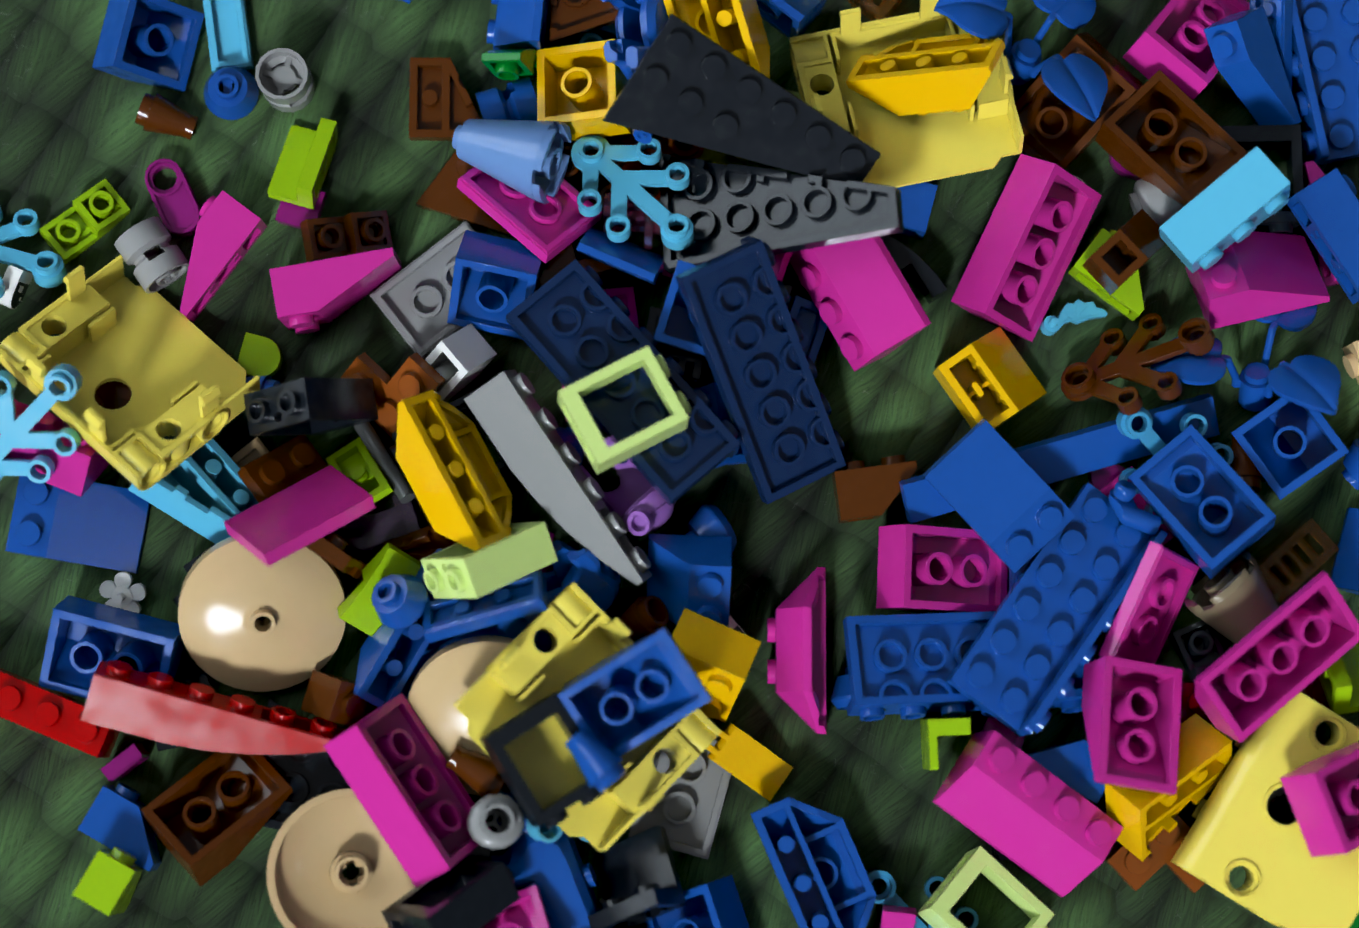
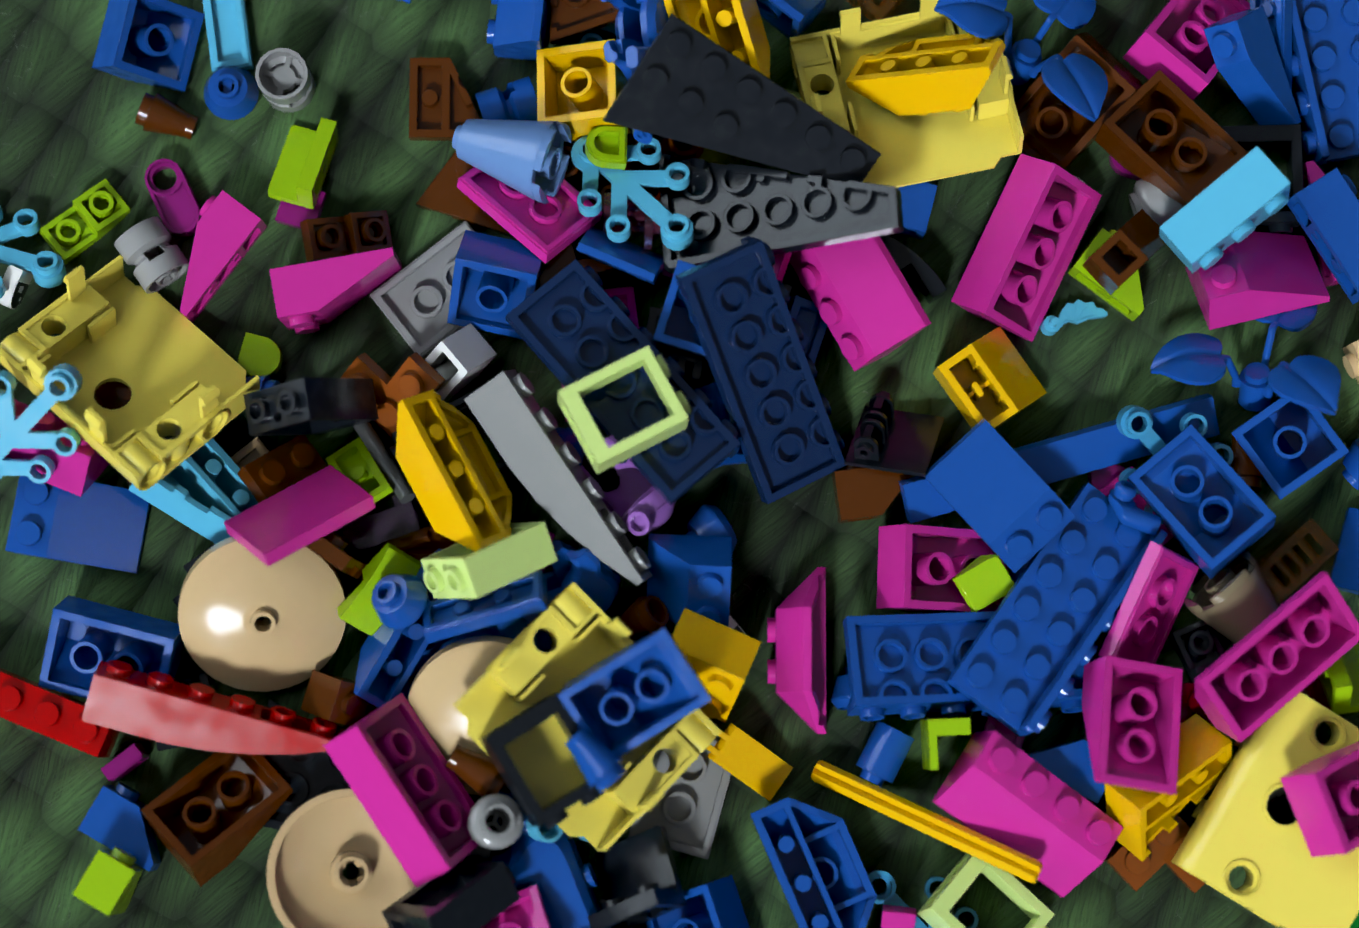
(122, 593): white plant -> none
(511, 63): green slope -> none
(607, 146): none -> lime tile
(884, 754): none -> blue brick
(894, 438): none -> black hinge
(927, 821): none -> yellow axle
(983, 582): none -> lime slope
(1090, 378): reddish brown plant -> none

